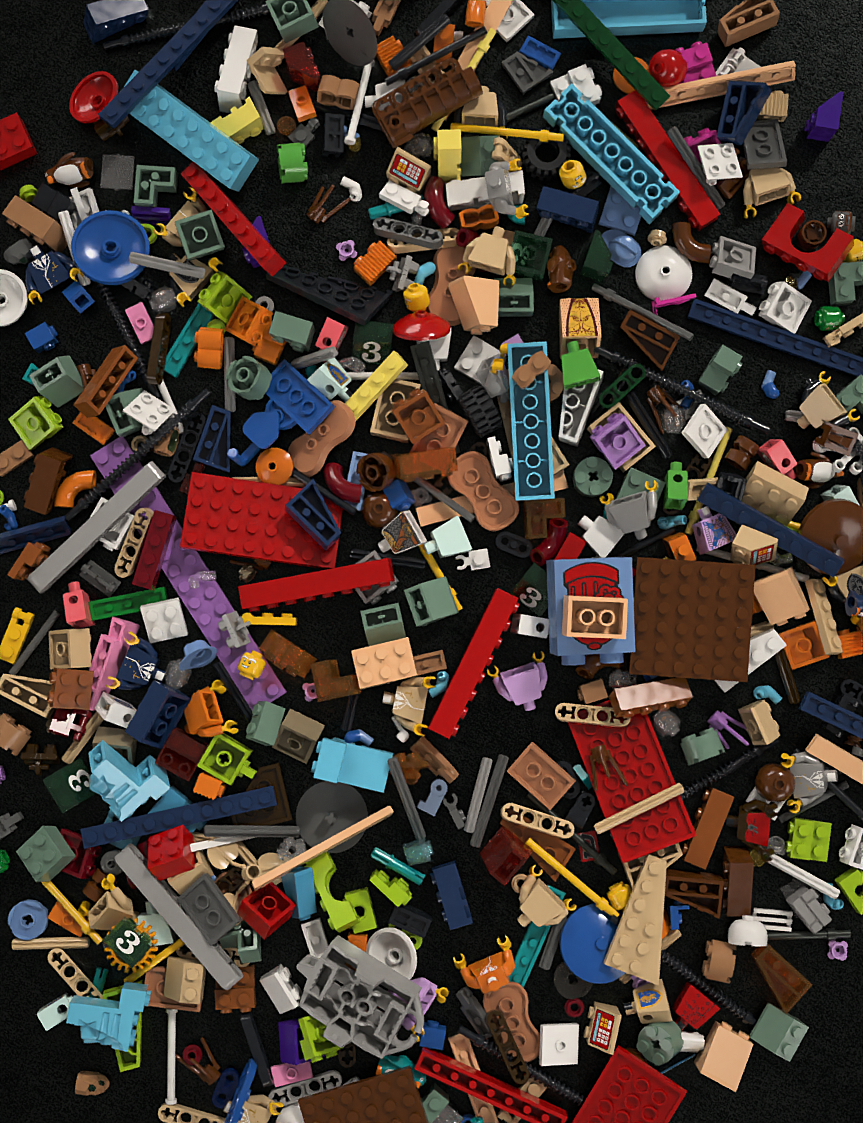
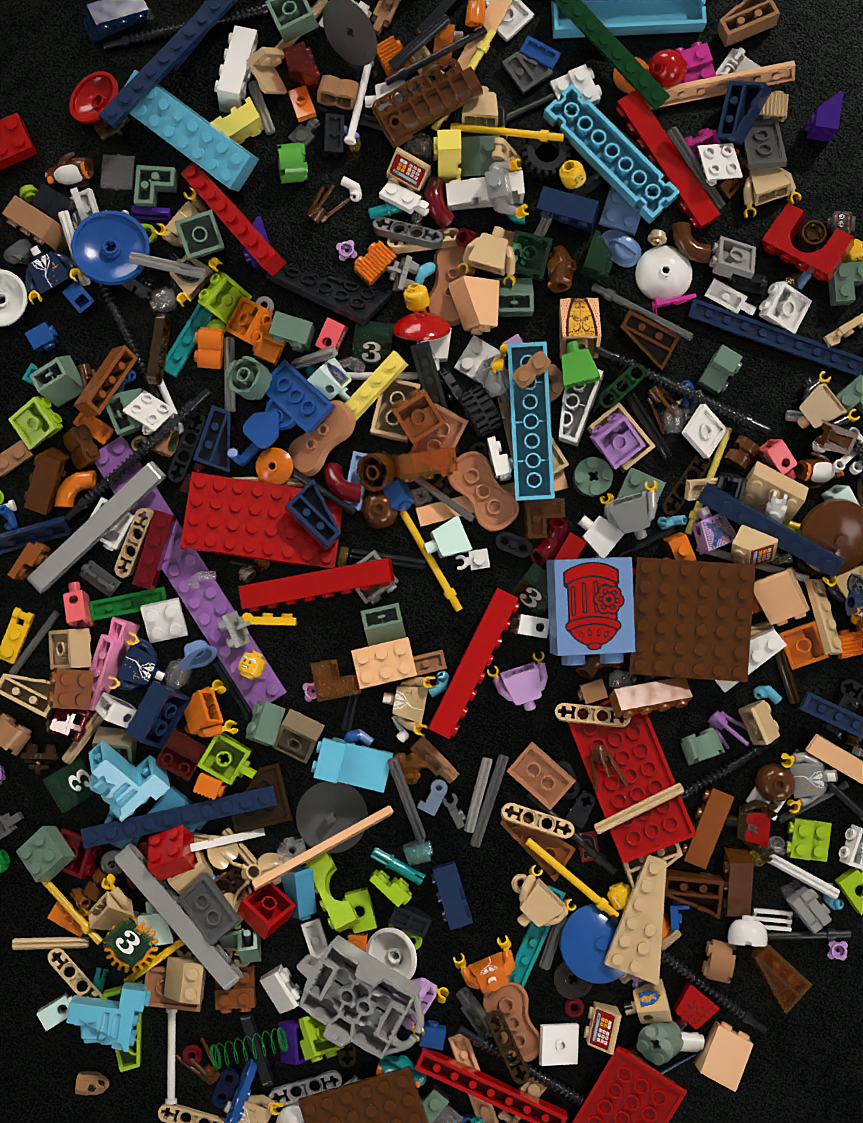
(18, 924): medium blue plate -> none
(81, 899): none -> dark orange pin
(82, 448): none -> reddish brown brick
(141, 322): bright pink plate -> none
(219, 1057): none -> green piece
(251, 831): dark grey axle -> none
(286, 125): clear orange plate -> none
(286, 654): clear orange brick -> none
(289, 1073): bright pink plate -> none
(343, 555): none -> clear yellow tile
(402, 534): torso -> none
(431, 601): sand green slope -> none
(480, 218): orange brick -> none
(505, 855): clear red slope -> none
(583, 775): teal tile -> none
(594, 617): light nougat brick -> none
(666, 723): clear head -> none
(676, 487): bright green torso -> none
(768, 385): arm -> none
(776, 508): none -> white plate
(779, 1032): sand green slope -> none
(829, 318): green head -> none

